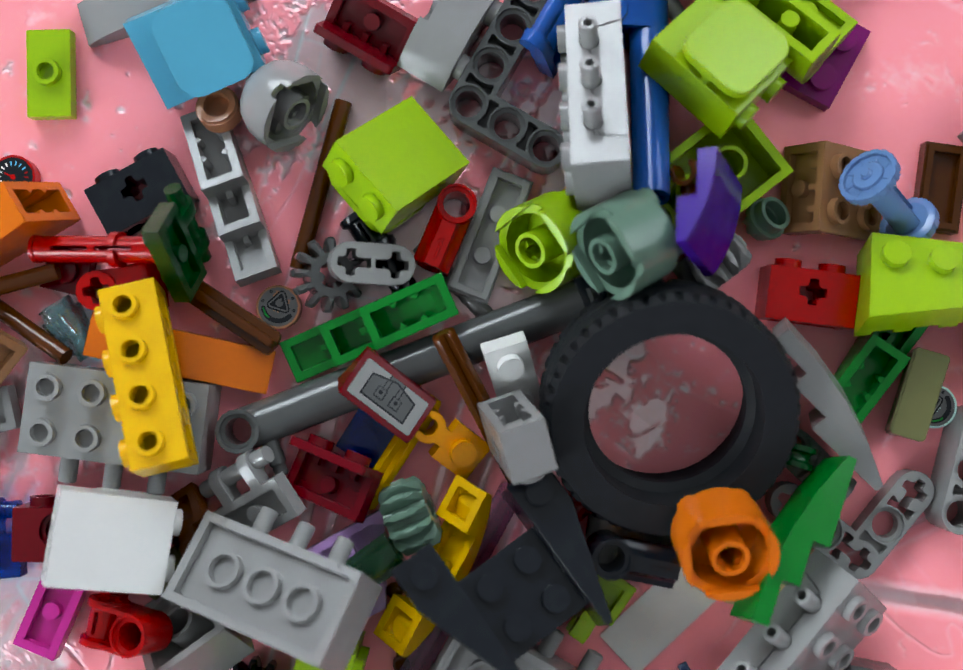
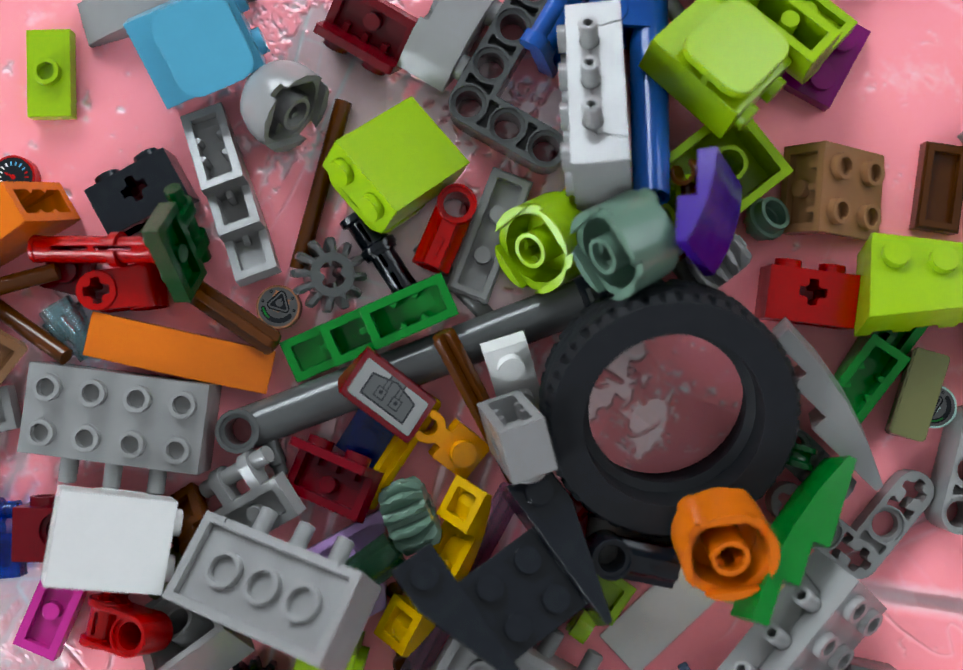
(146, 378): yellow brick -> none
(219, 110): nougat tile -> none
(371, 252): light grey beam -> none
(873, 180): medium blue hose -> none

